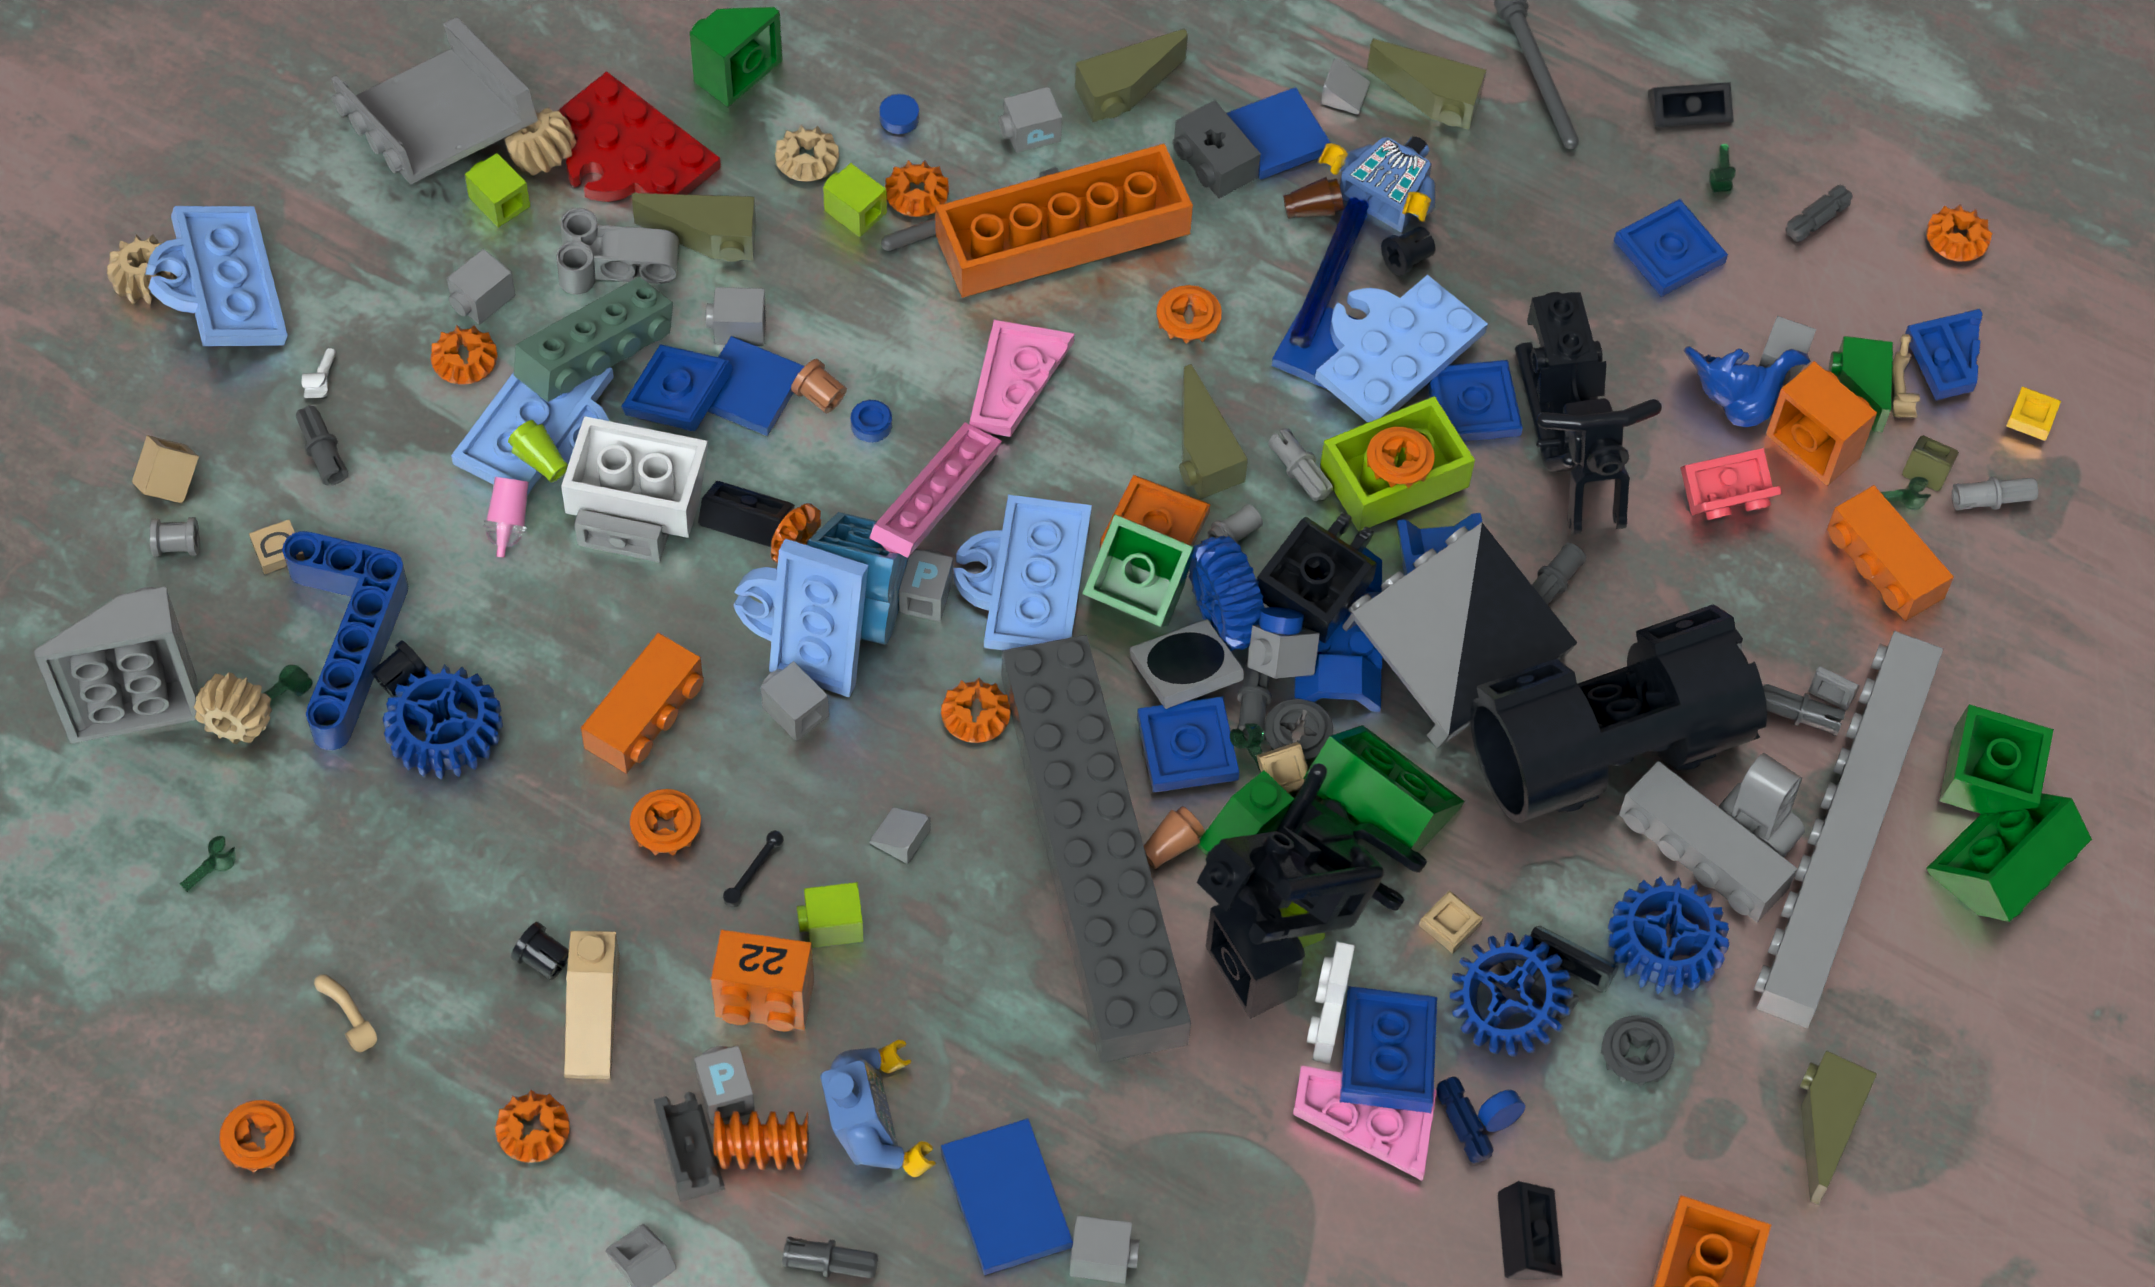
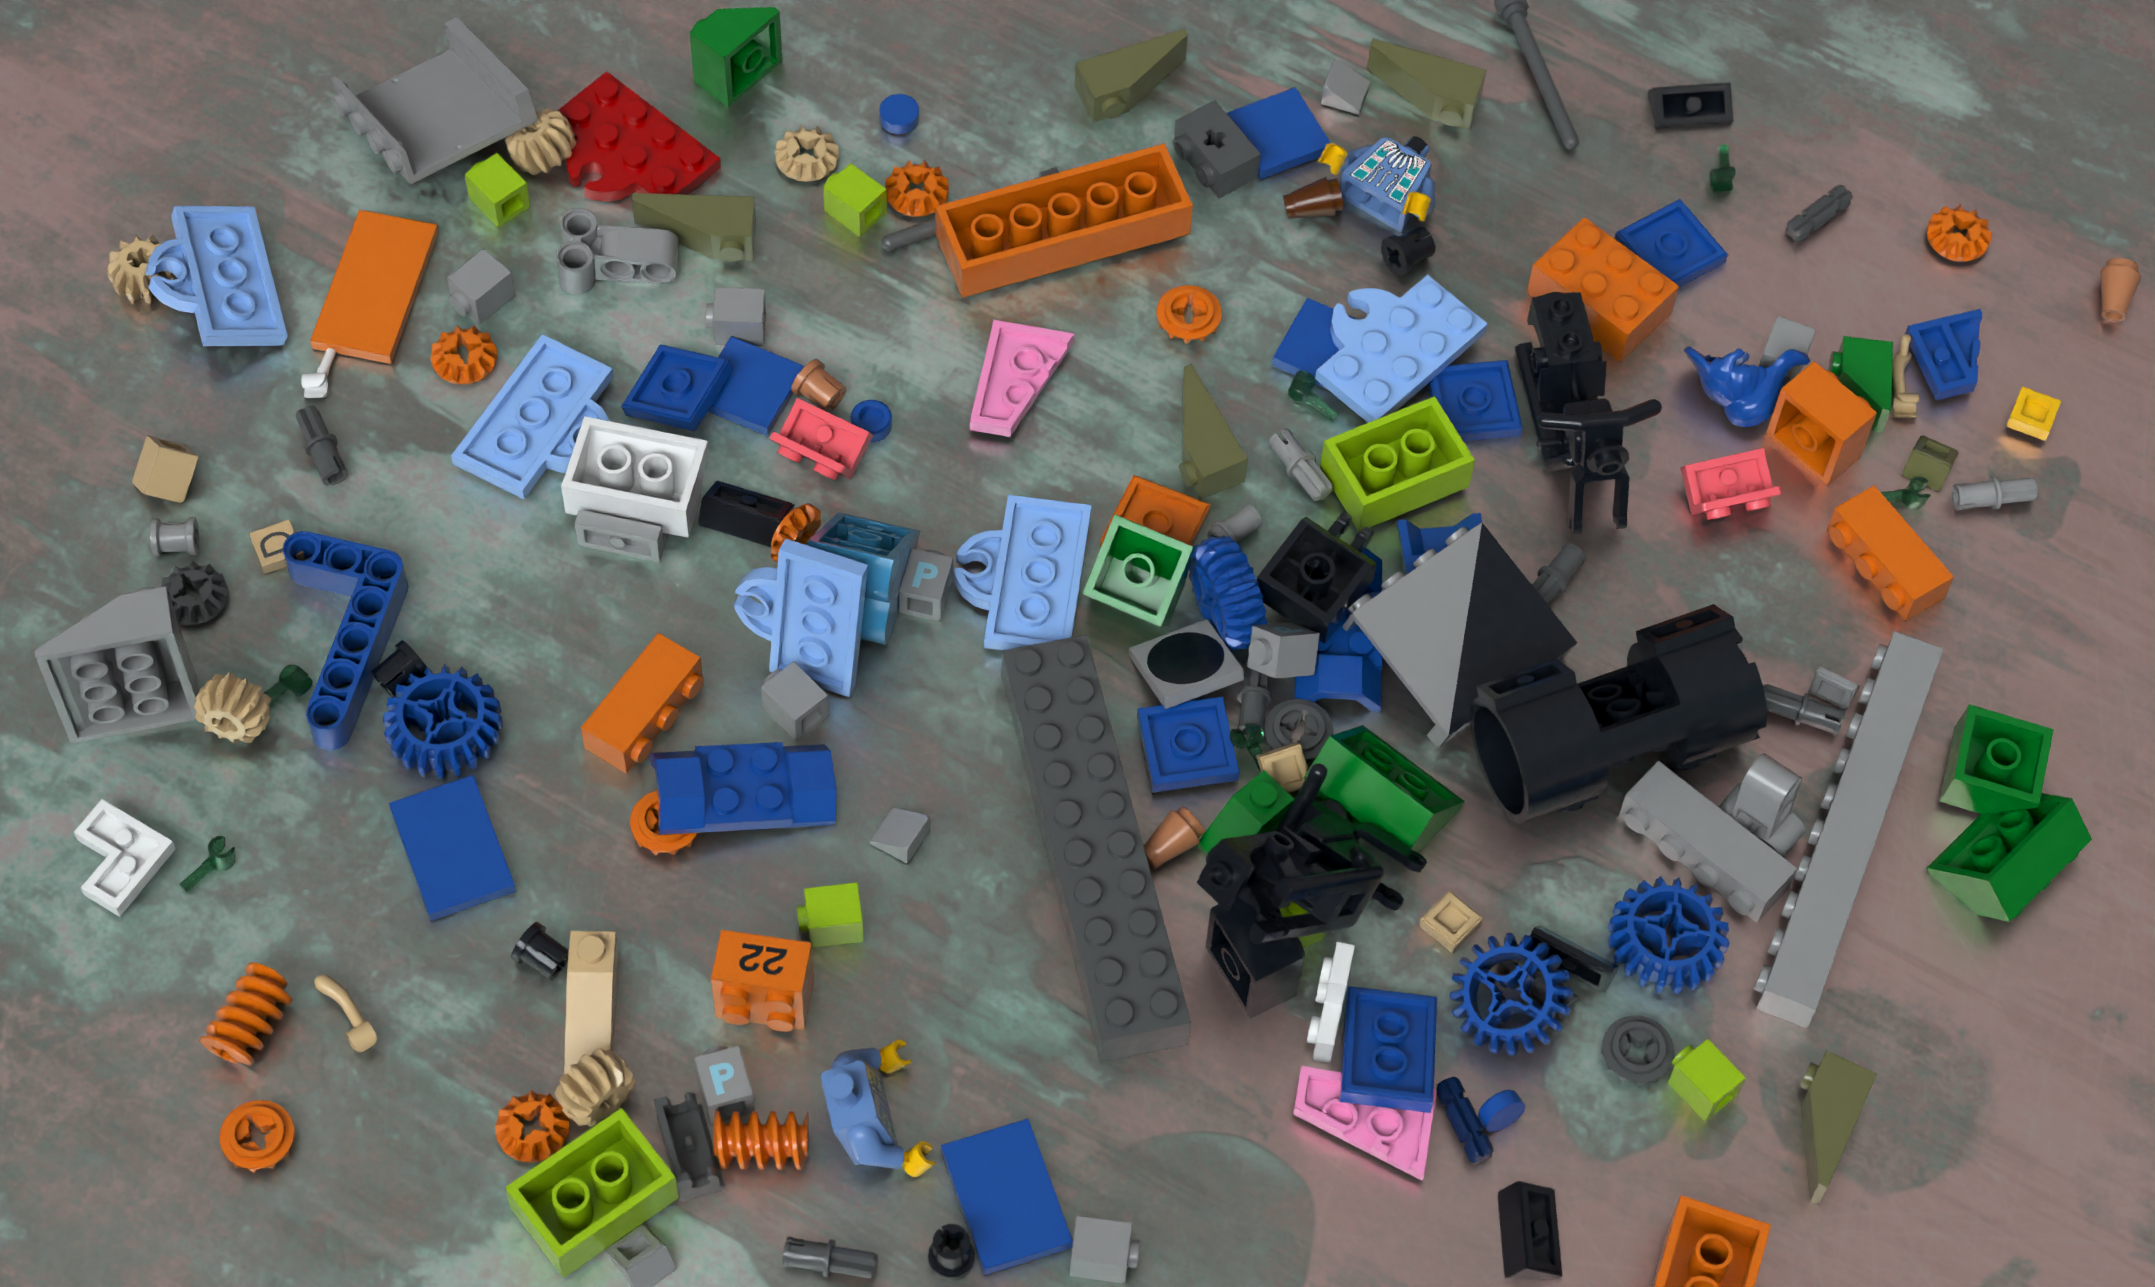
(131, 853): none -> white plate
(212, 592): none -> dark grey gear
(246, 1014): none -> orange piece
(374, 286): none -> orange tile
(452, 847): none -> blue tile
(506, 513): bright pink piece -> none
(537, 449): lime cone -> none
(592, 1192): none -> lime brick
(593, 339): sand green brick -> none
(595, 1087): none -> tan gear
(732, 896): black hinge -> none
(744, 787): none -> blue piece
(822, 438): none -> coral bracket
(935, 490): bright pink plate -> none
(948, 1264): none -> black bush
(989, 723): orange gear -> none
(1031, 120): light grey brick -> none
(1281, 620): blue tile -> none
(1301, 392): none -> clear green hand
(1329, 273): clear blue axle -> none
(1388, 444): orange gear -> none
(1618, 288): none -> orange brick
(1705, 1079): none -> lime brick
(2118, 287): none -> nougat cone

